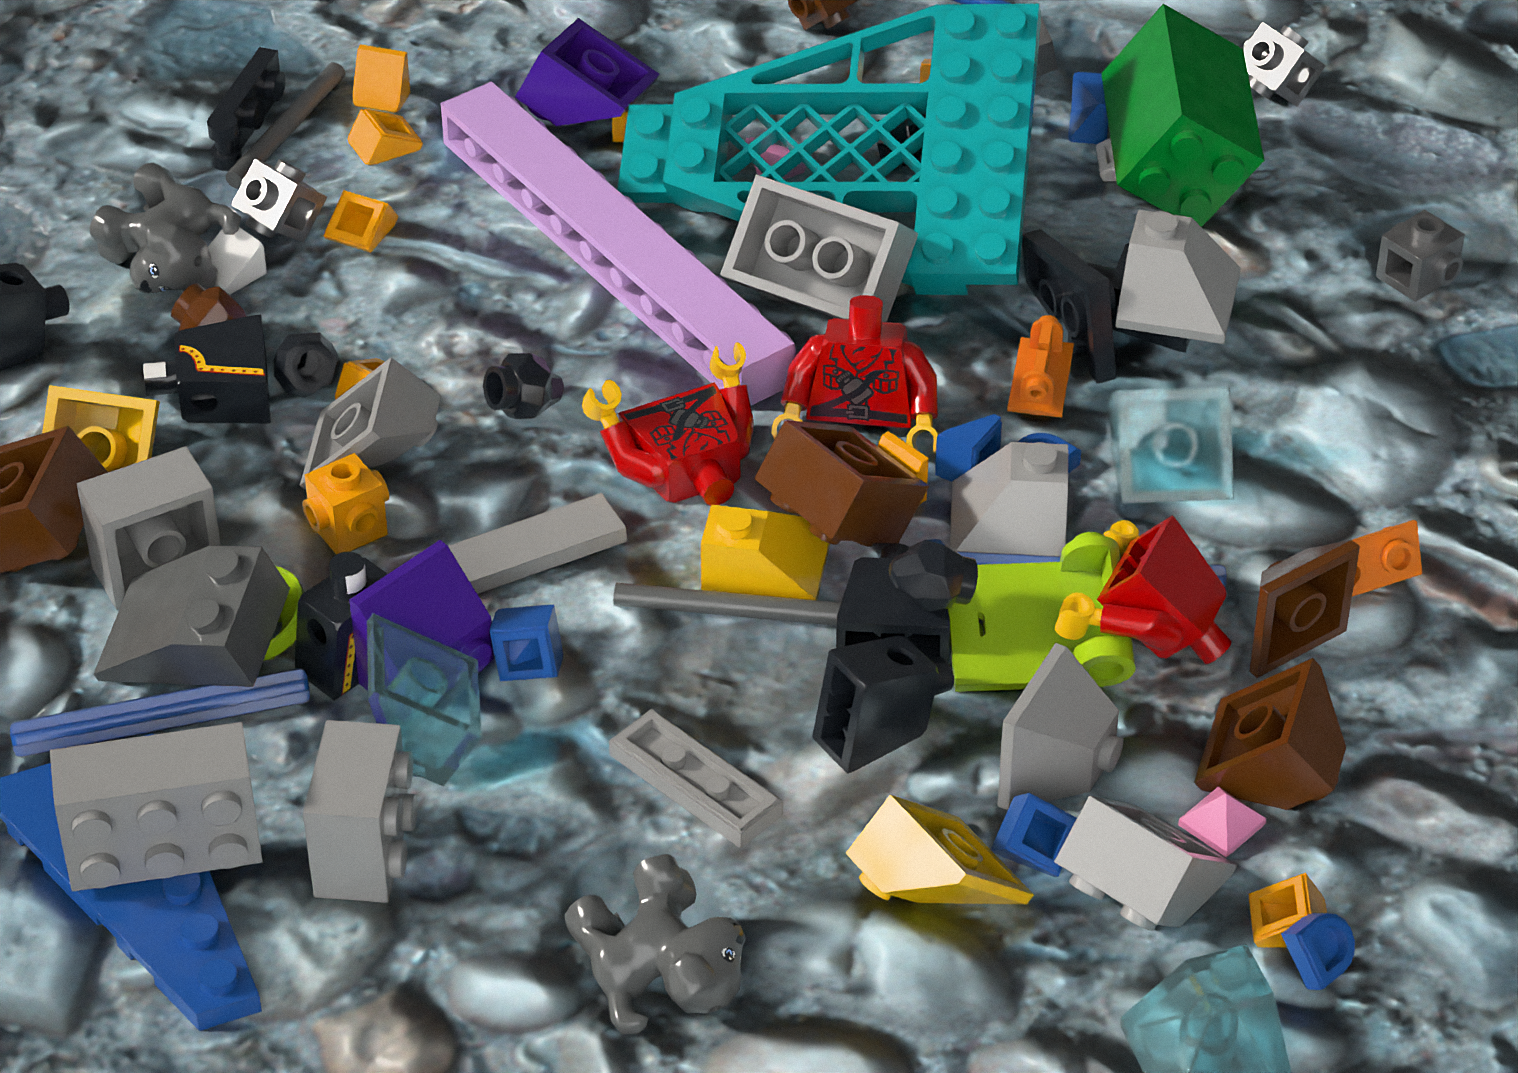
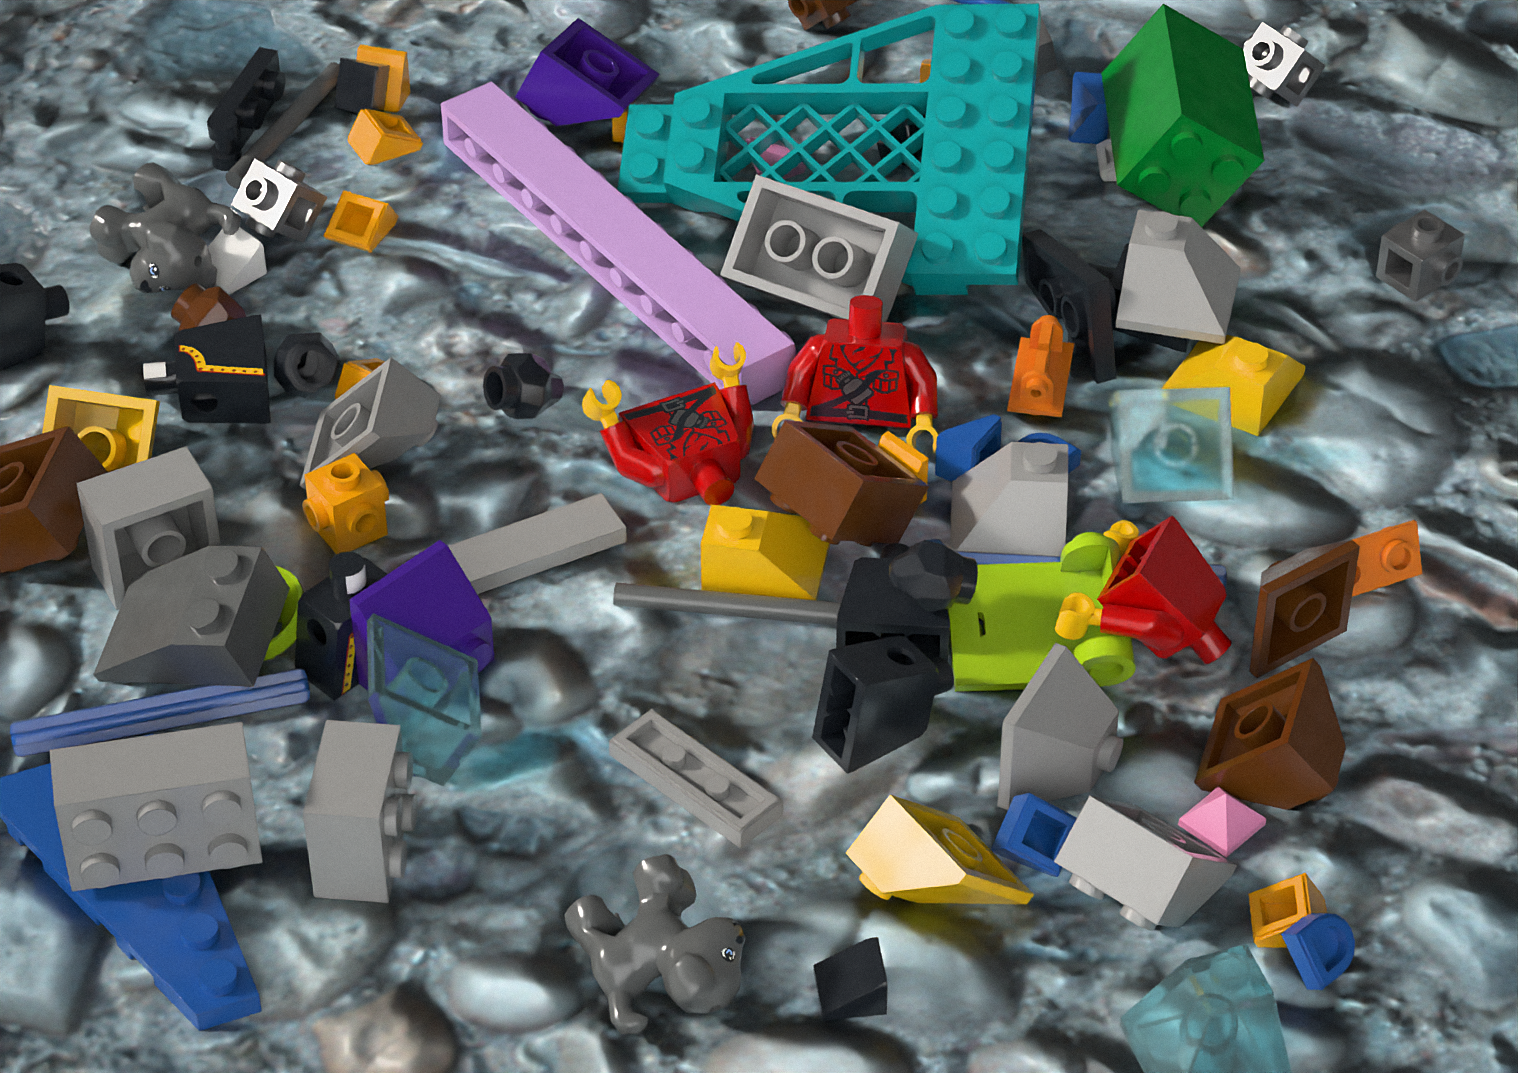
(361, 85): none -> black slope
(526, 642): blue slope -> none
(852, 982): none -> black slope
(1256, 377): none -> yellow slope

